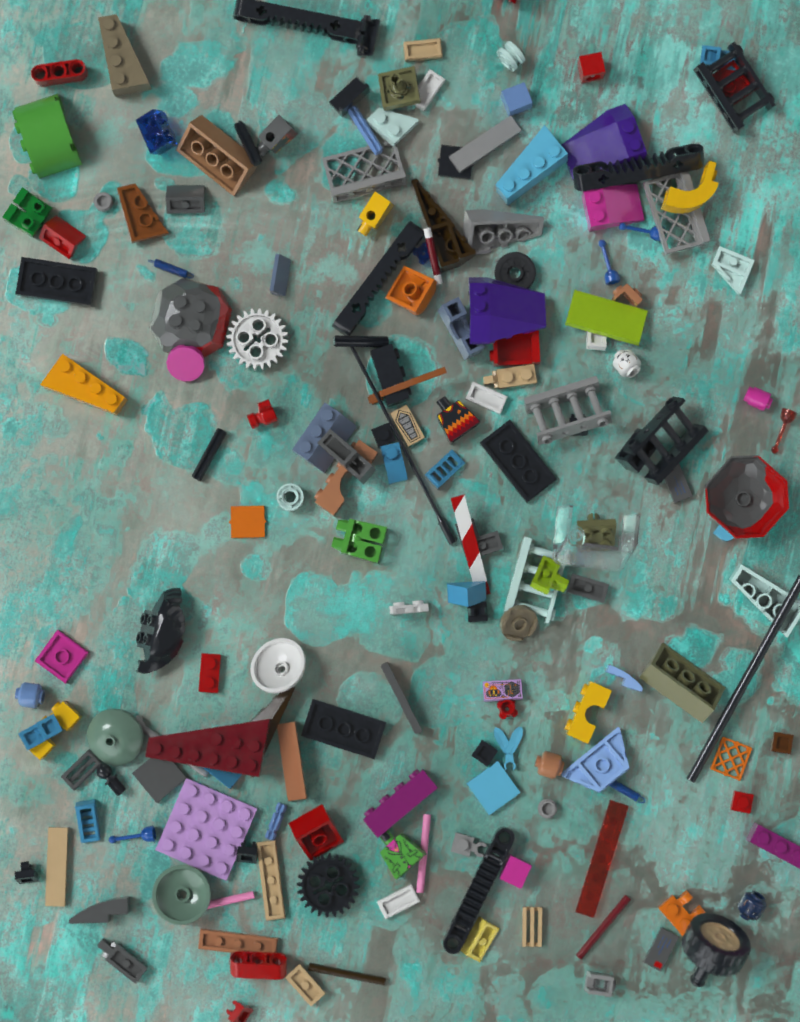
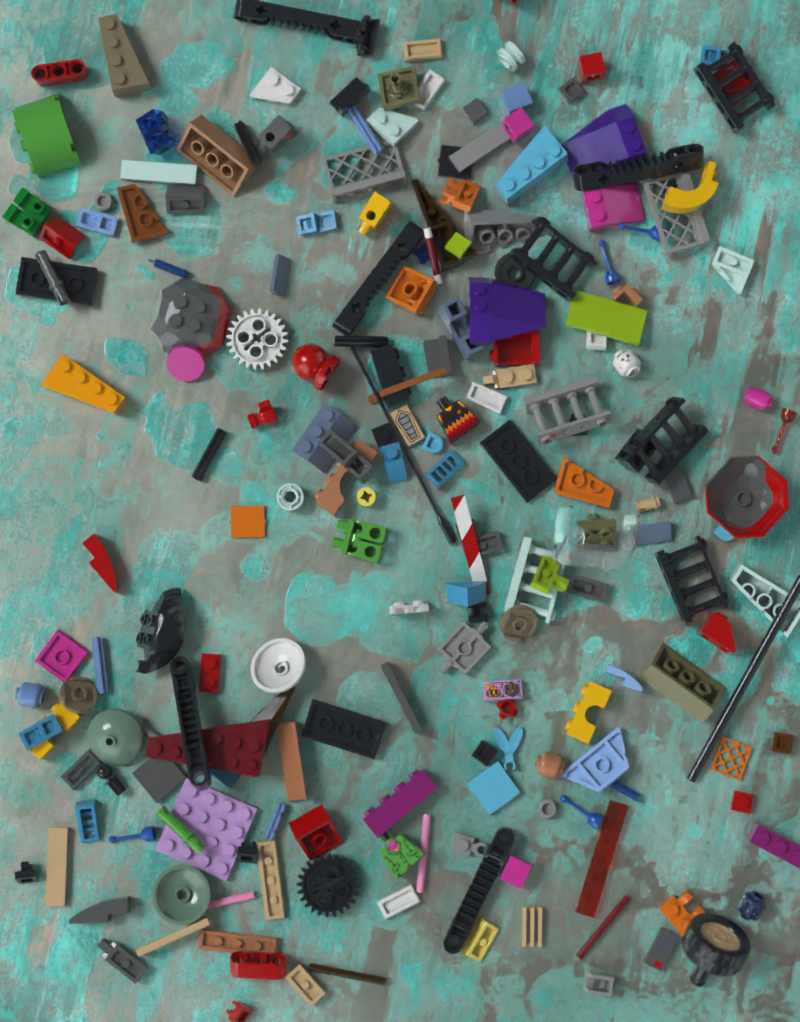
(50, 273): none -> dark grey pin
(78, 695): none -> dark tan tile
(96, 222): none -> light blue slope
(99, 665): none -> medium blue axle
(102, 561): none -> red slope
(158, 172): none -> light aqua tile
(173, 936): none -> tan tile
(181, 830): none -> bright green pin
(190, 723): none -> black gear
(275, 88): none -> white wing
(313, 364): none -> red tile
(317, 223): none -> dark azure slope
(366, 500): none -> light yellow wheel
(433, 443): none -> medium azure tile
(437, 355): none -> dark grey panel
(458, 245): none -> lime tile
(463, 647): none -> light grey plate
(465, 194): none -> orange plate
(475, 111): none -> dark grey tile
(517, 125): none -> dark pink piece
(536, 268): none -> black fence
(571, 90): none -> dark grey tile
(581, 486): none -> orange wing
(593, 819): none -> blue hinge
(647, 504): none -> tan pin
(654, 533): none -> sand blue slope
(672, 577): none -> black fence
(718, 632): none -> red slope

